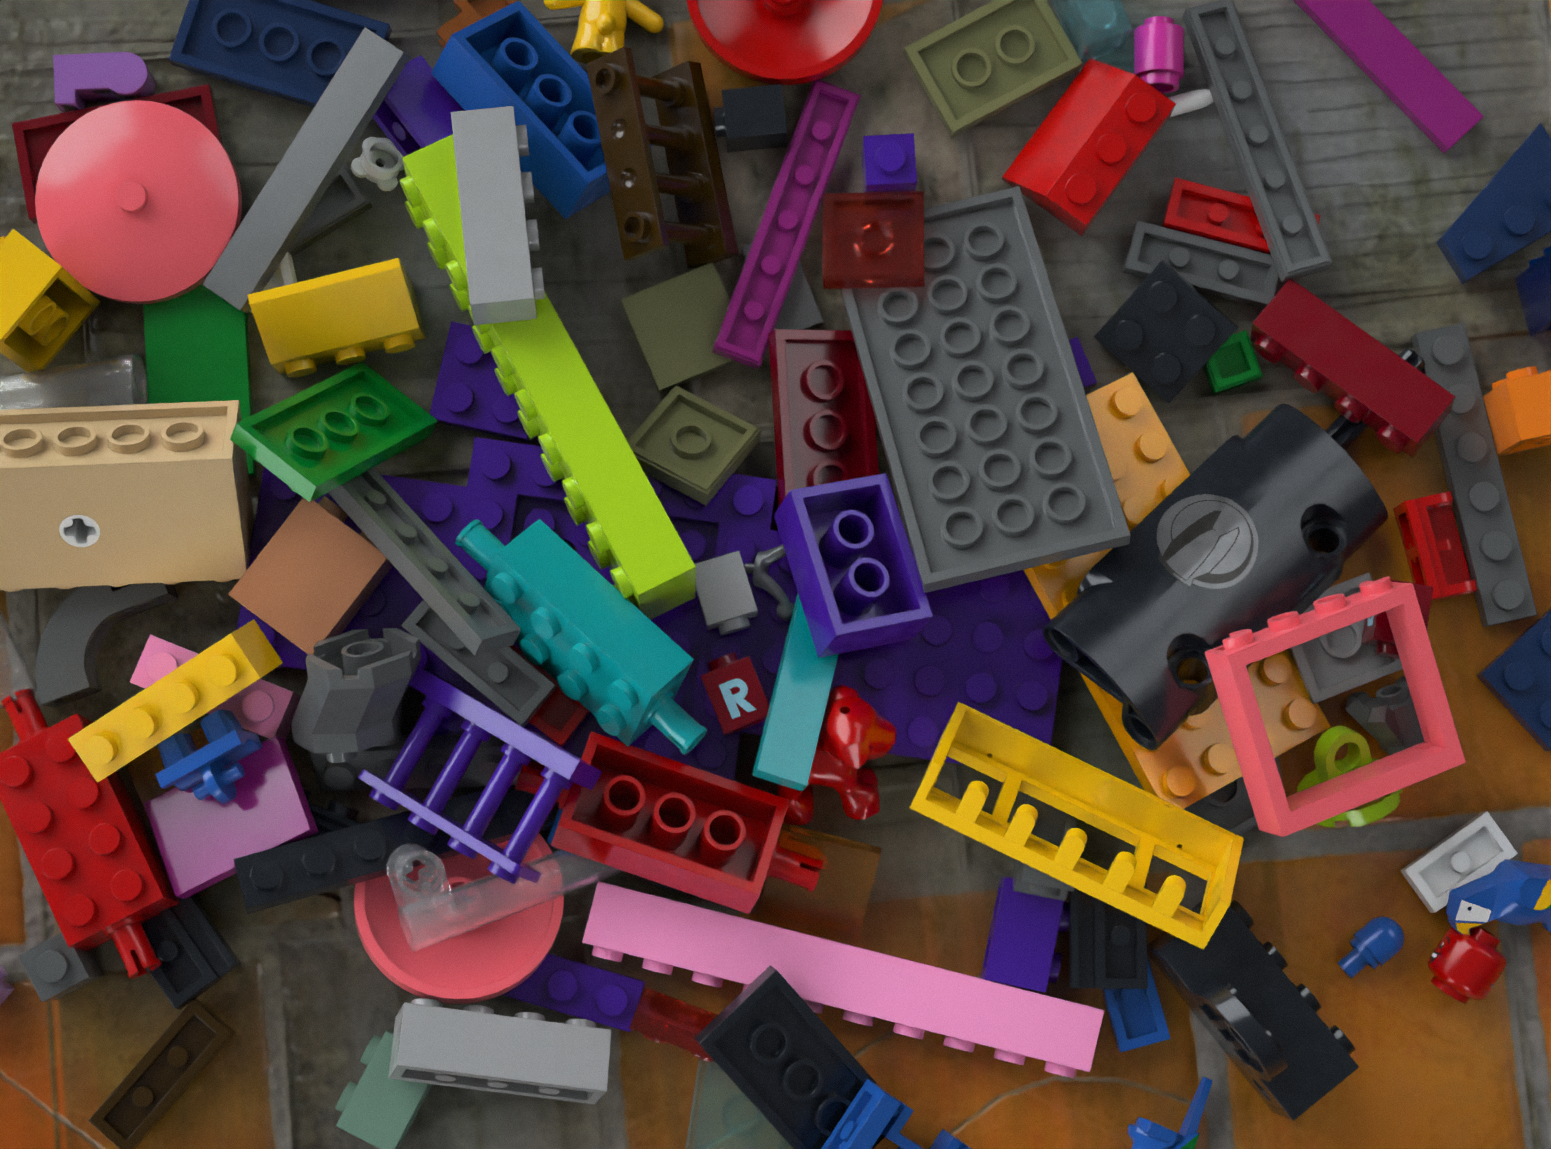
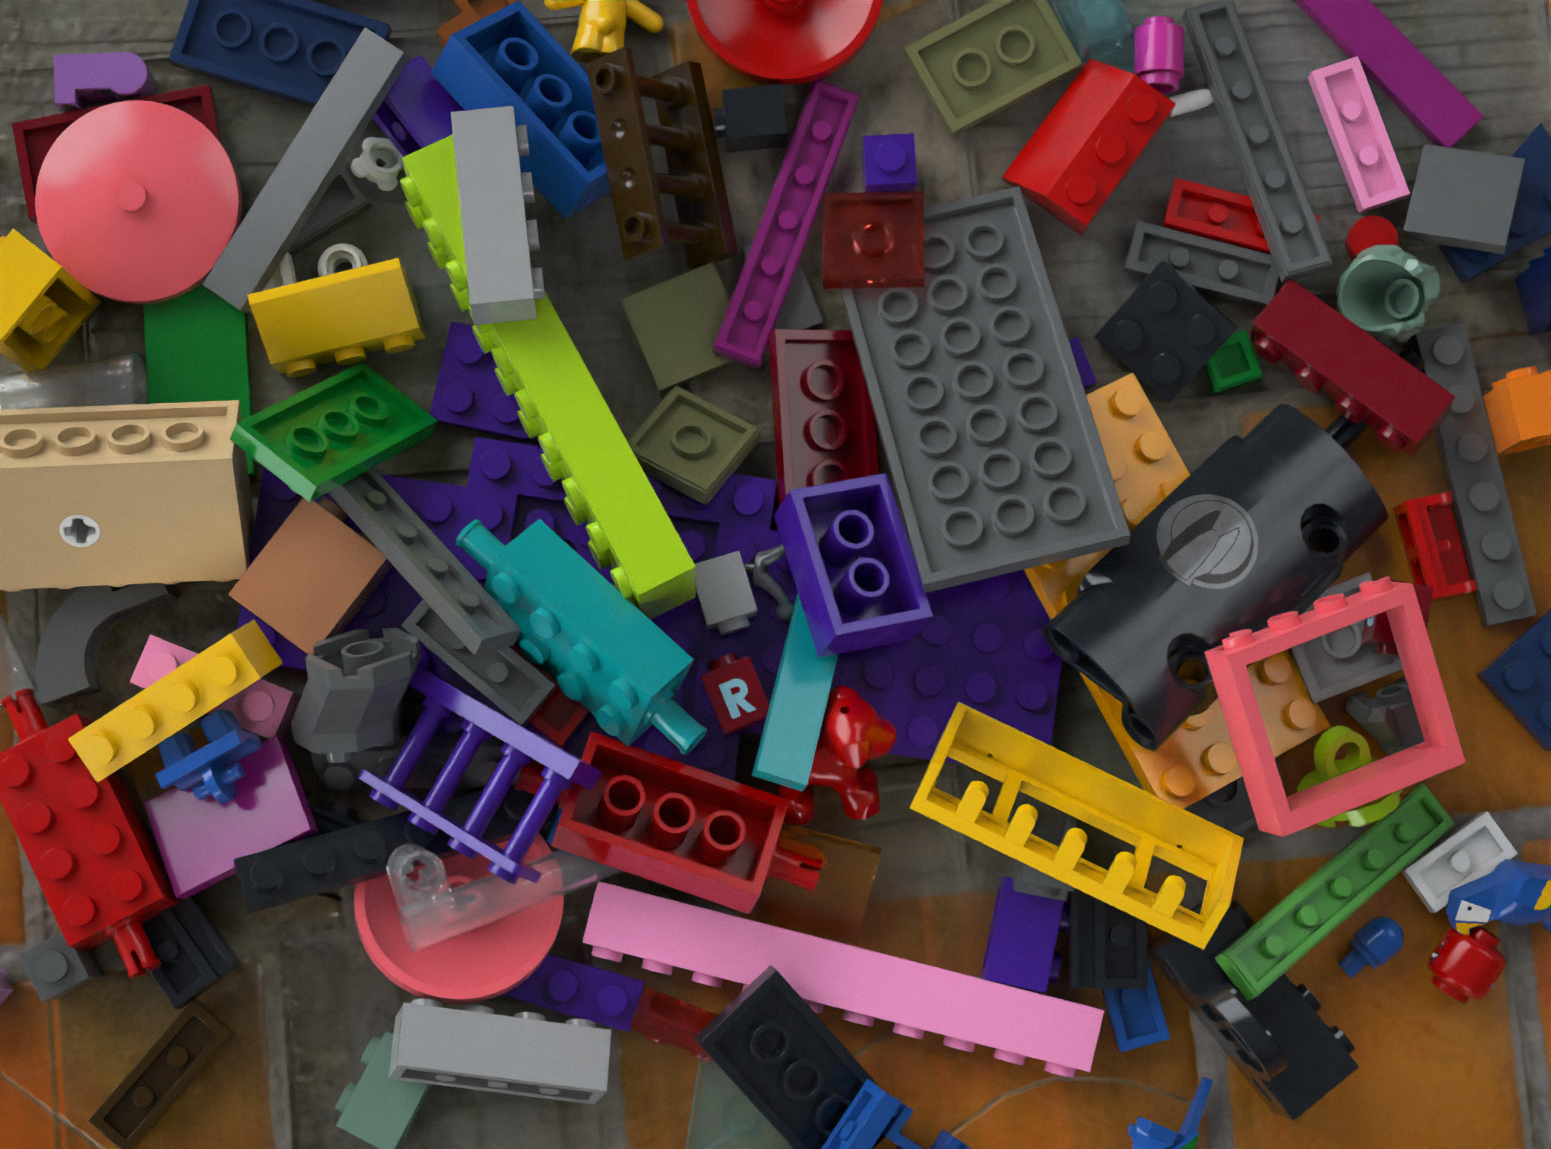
(338, 254): none -> white plate
(1333, 893): none -> bright green tile
(1358, 135): none -> bright pink plate
(1369, 232): none -> red tile
(1387, 293): none -> sand green hair
(1464, 199): none -> dark grey tile

